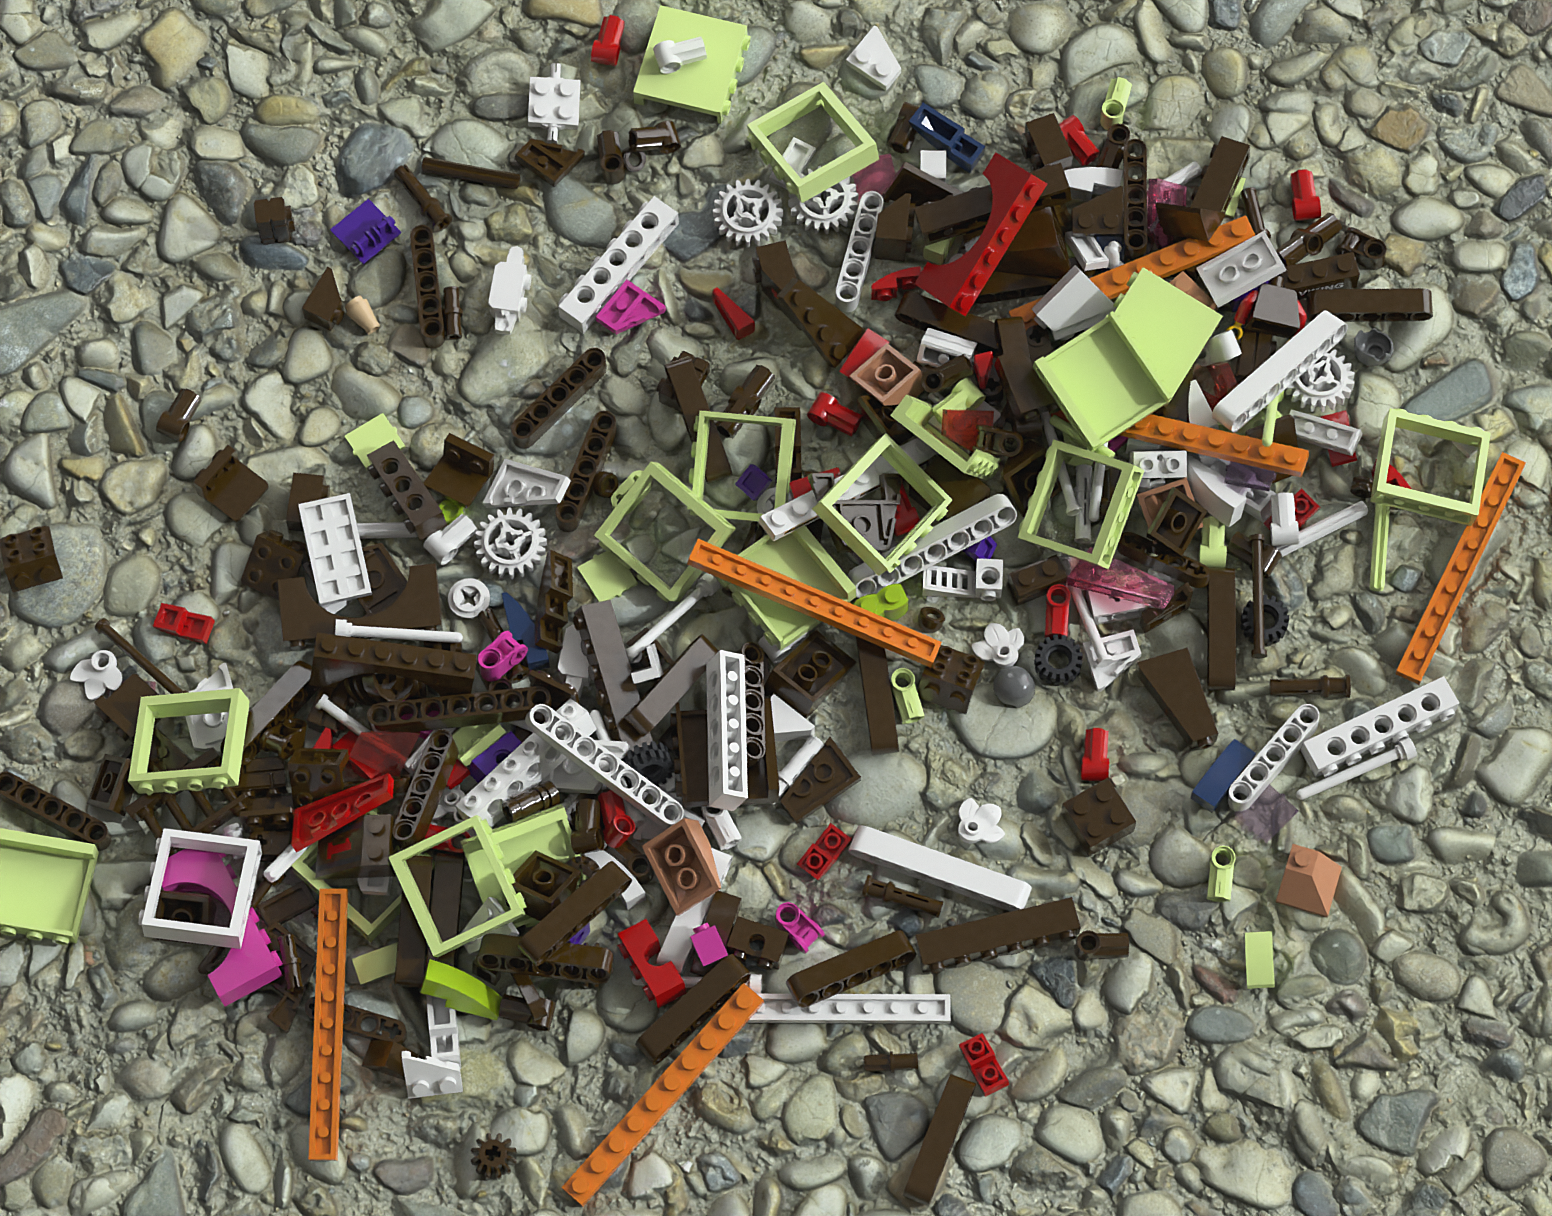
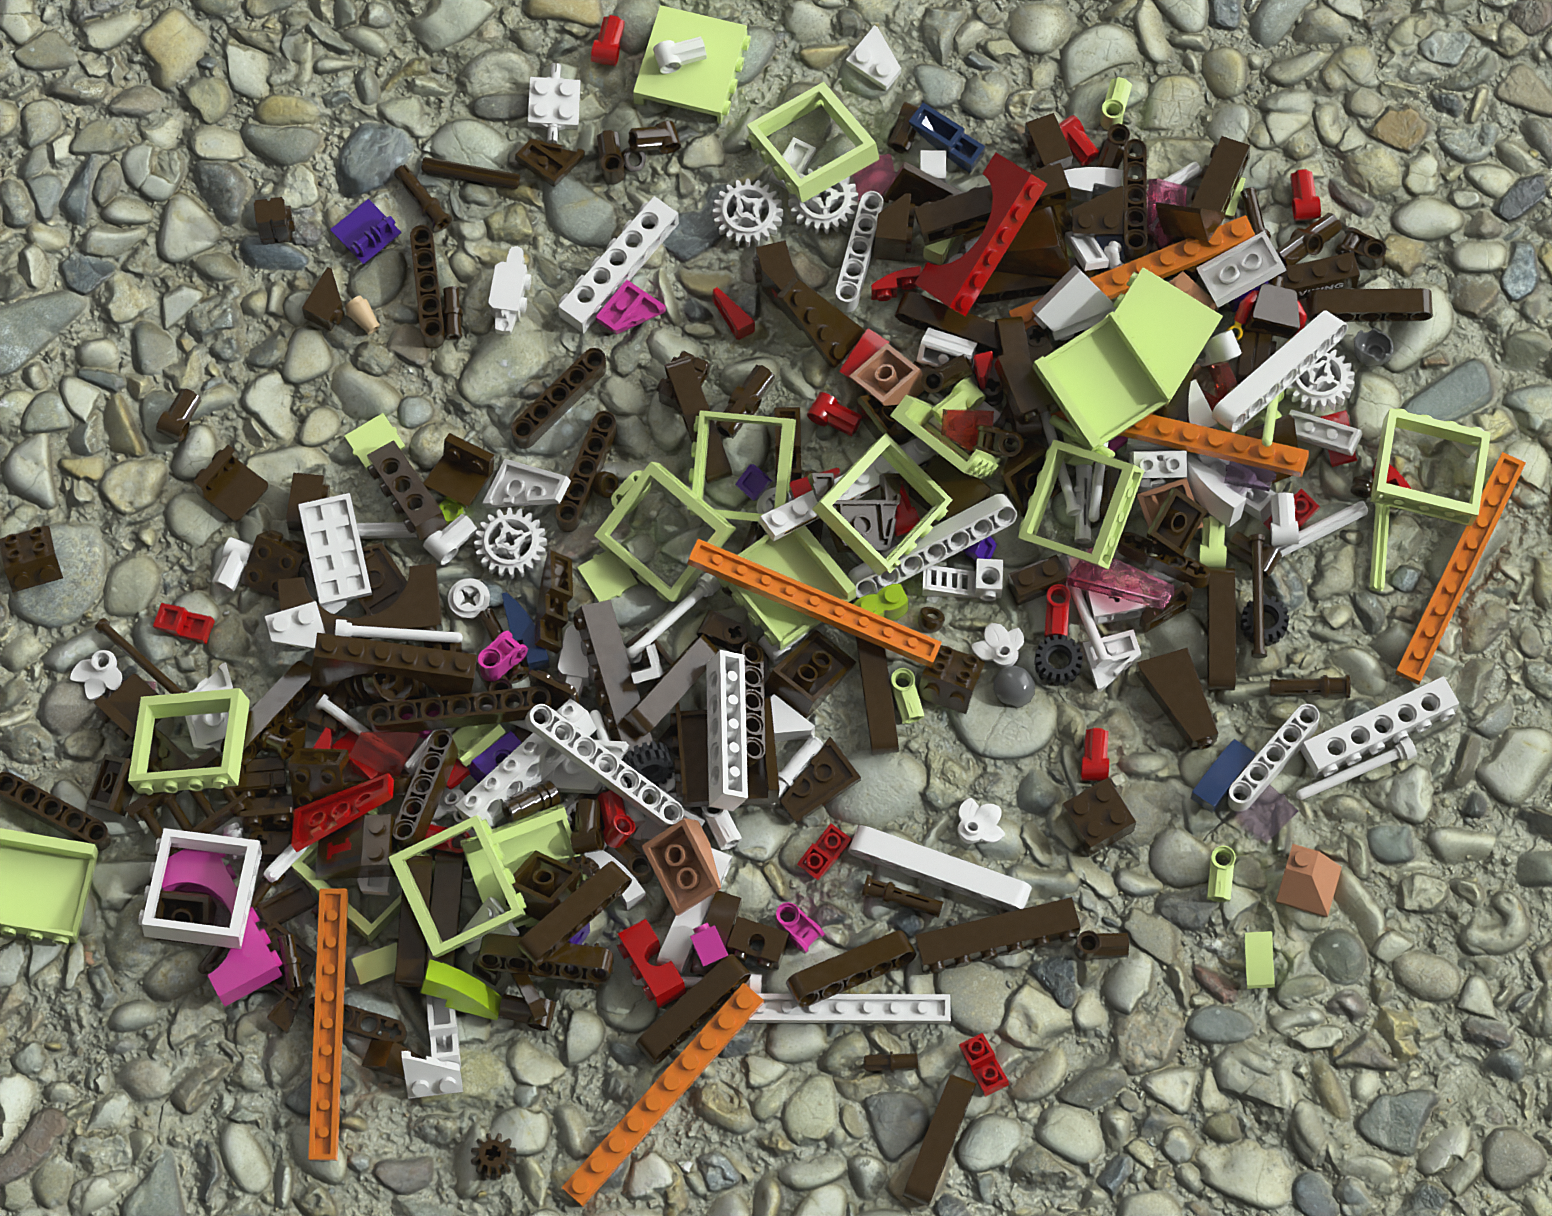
(232, 565): none -> white piece
(296, 626): none -> white wing
(720, 629): none -> dark brown piece

